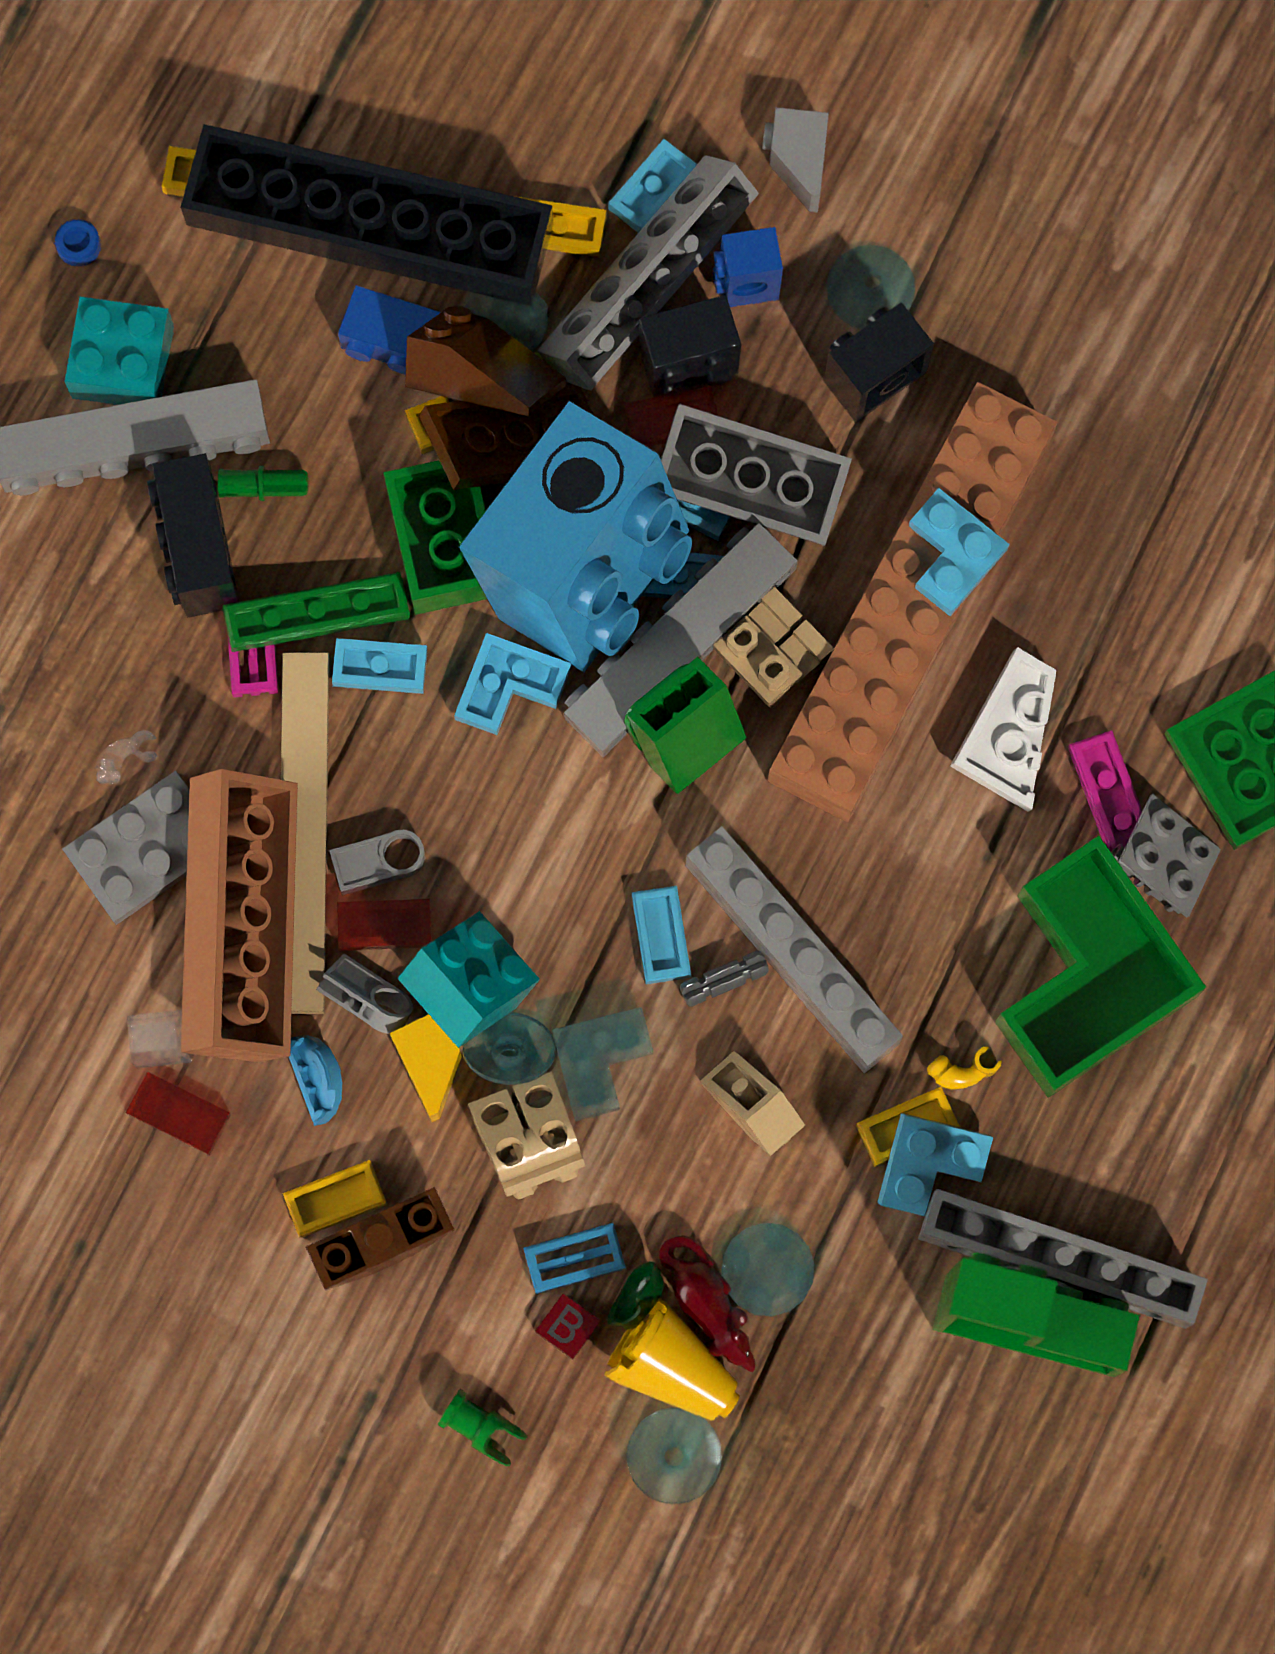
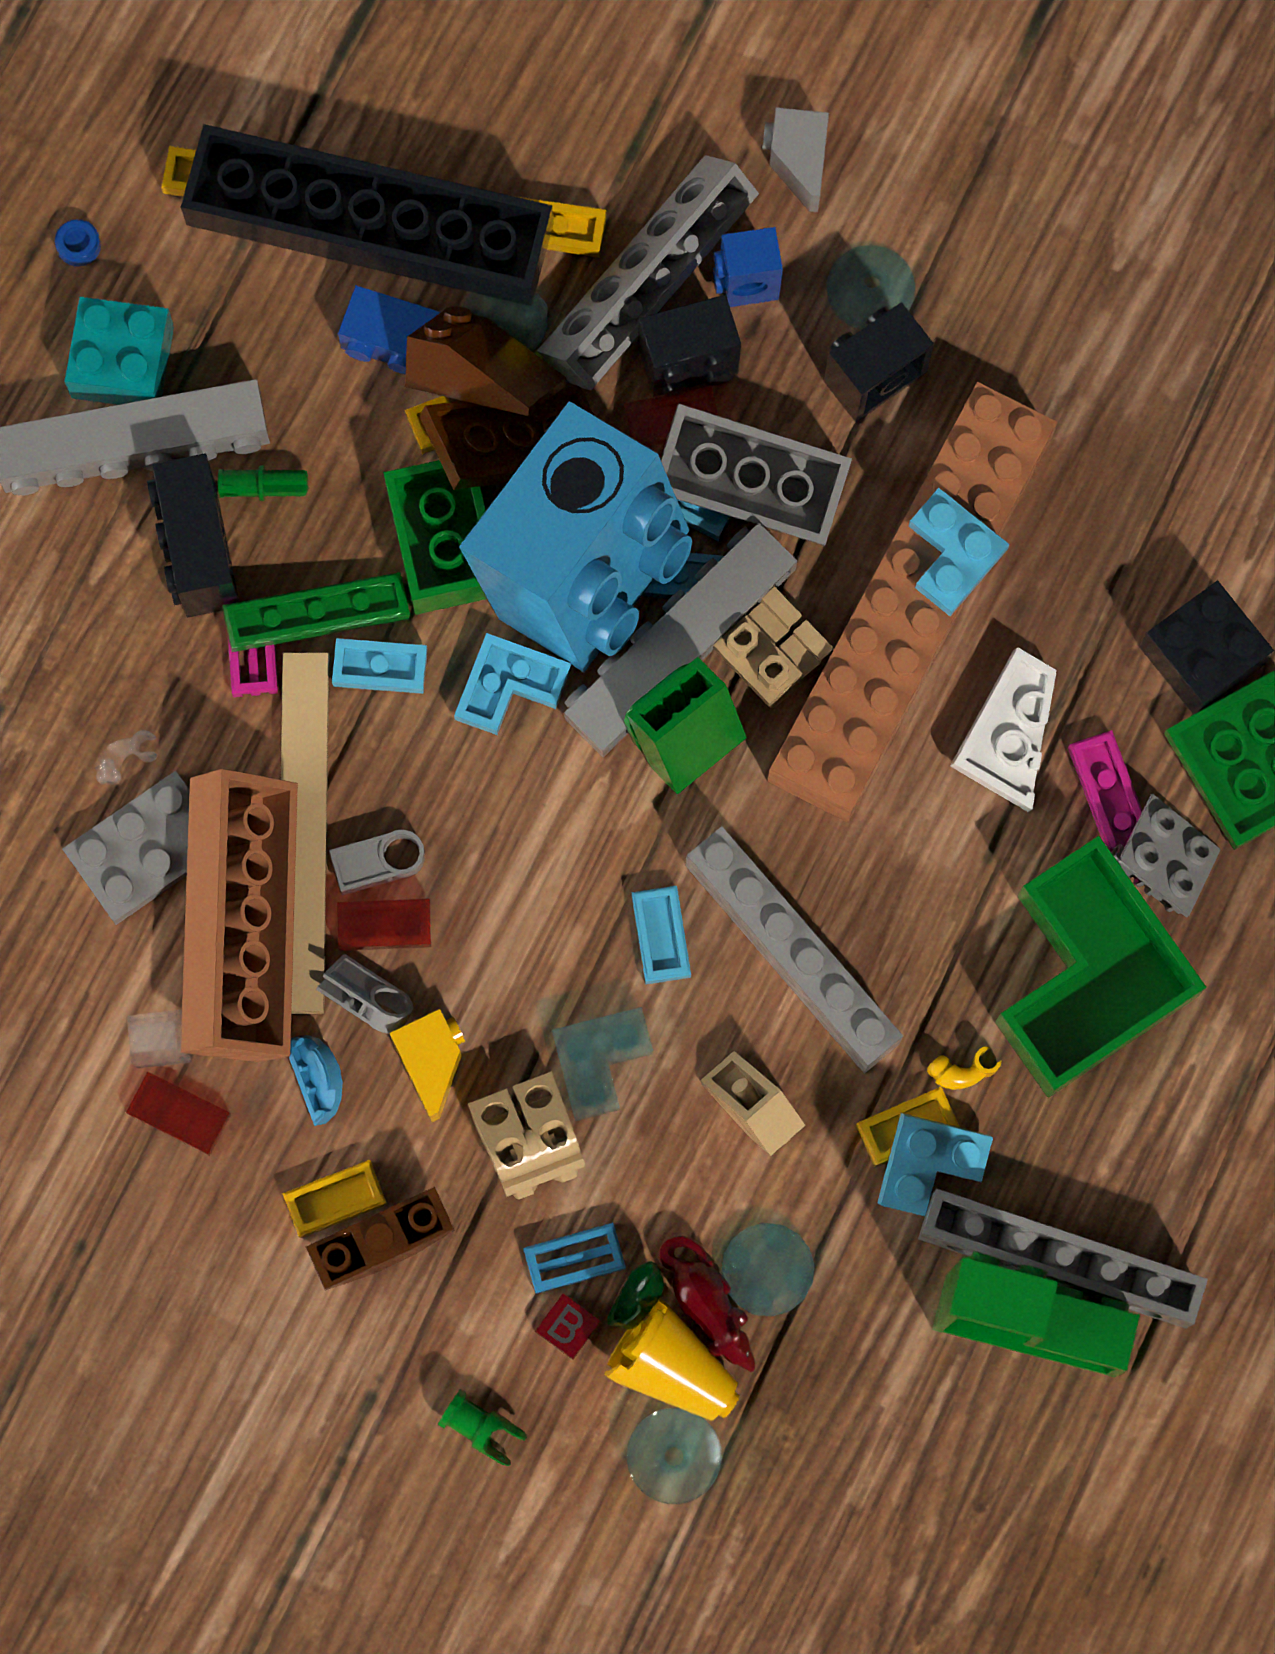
(468, 978): teal brick -> none
(511, 1050): clear light blue dish -> none
(651, 185): medium azure plate -> none
(724, 978): dark grey axle -> none
(1206, 648): none -> black brick

